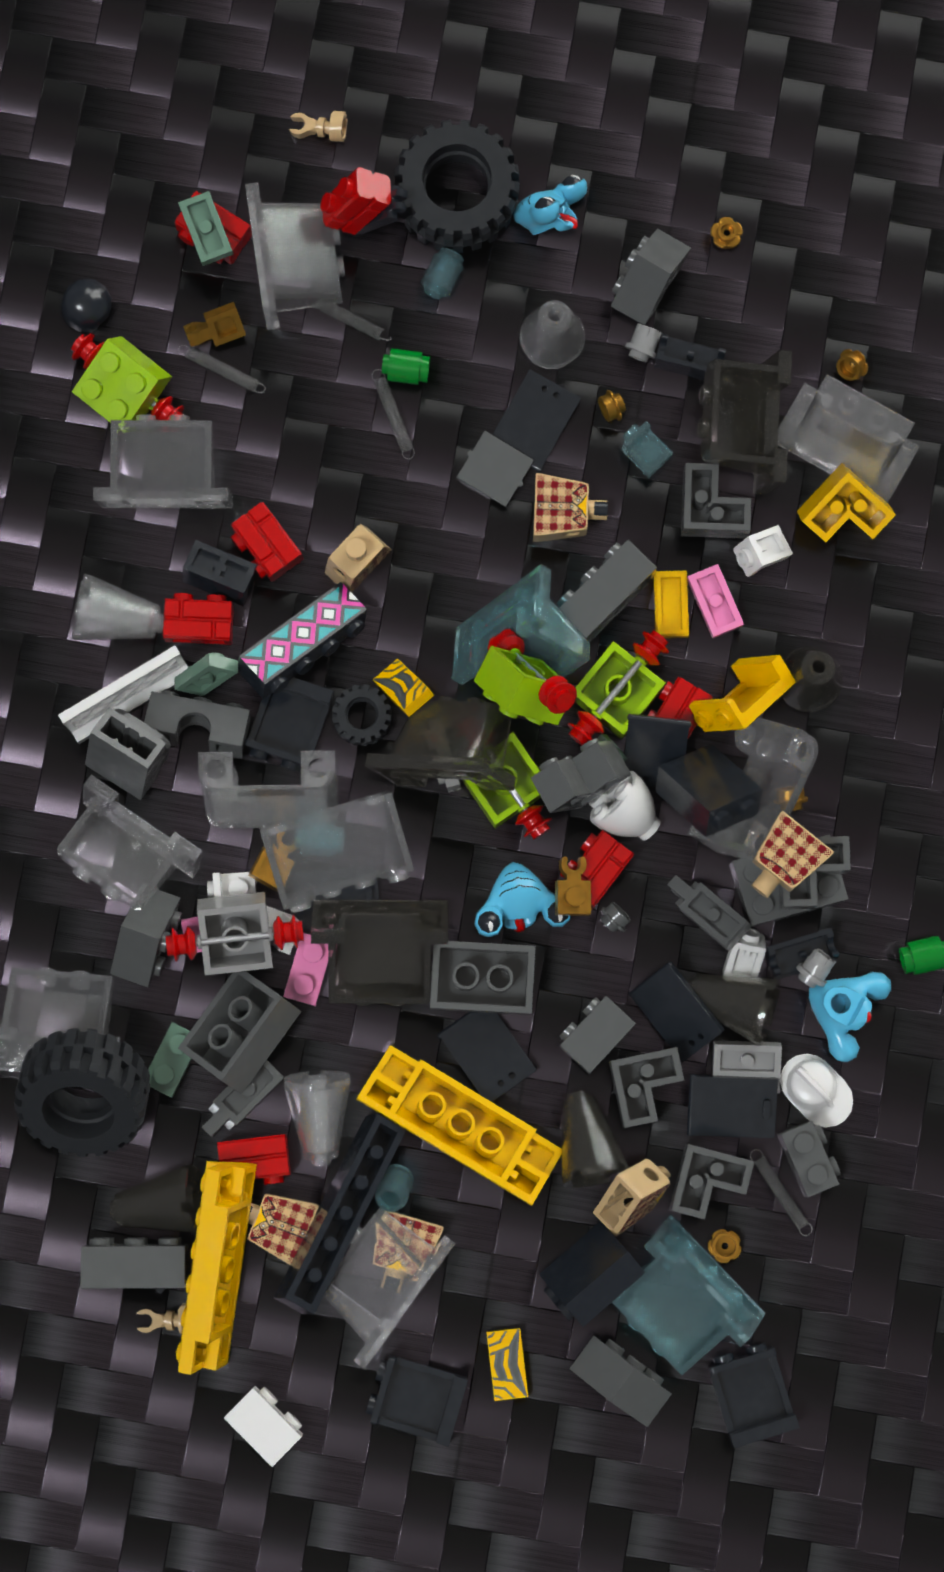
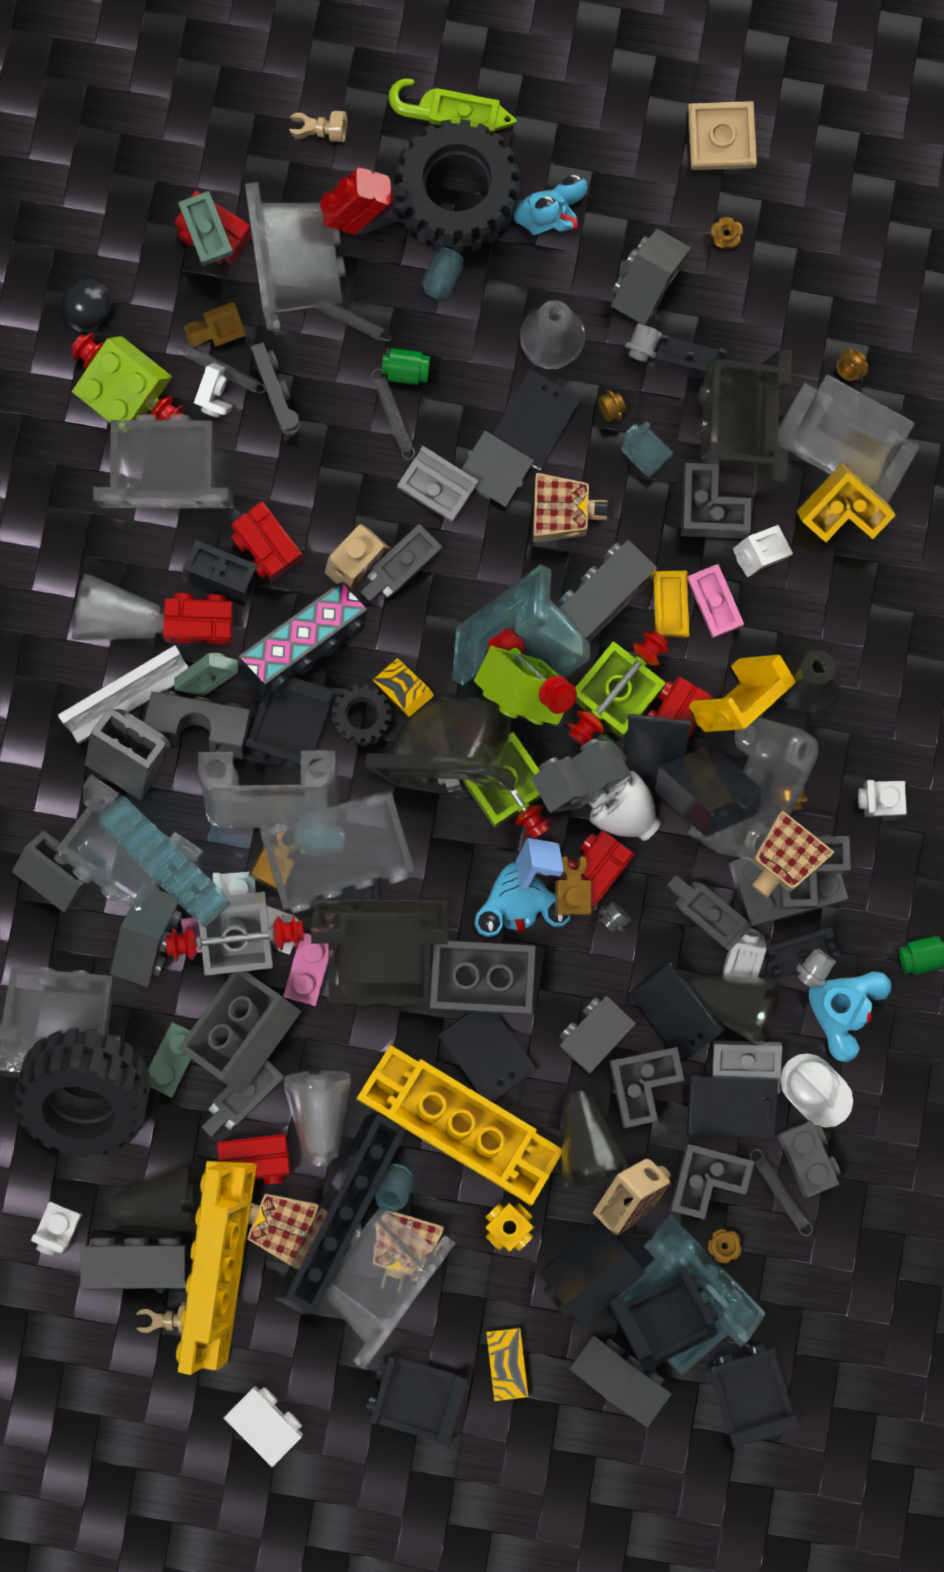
(48, 873): none -> dark grey brick
(56, 1229): none -> white bracket
(163, 861): none -> clear light blue beam
(212, 385): none -> white bracket
(277, 391): none -> dark grey plate
(400, 564): none -> dark grey hinge
(437, 484): none -> light grey plate
(446, 105): none -> lime plate
(499, 1216): none -> yellow brick
(538, 858): none -> light blue panel
(666, 1319): none -> black panel
(722, 135): none -> tan tile
(882, 798): none -> white bracket

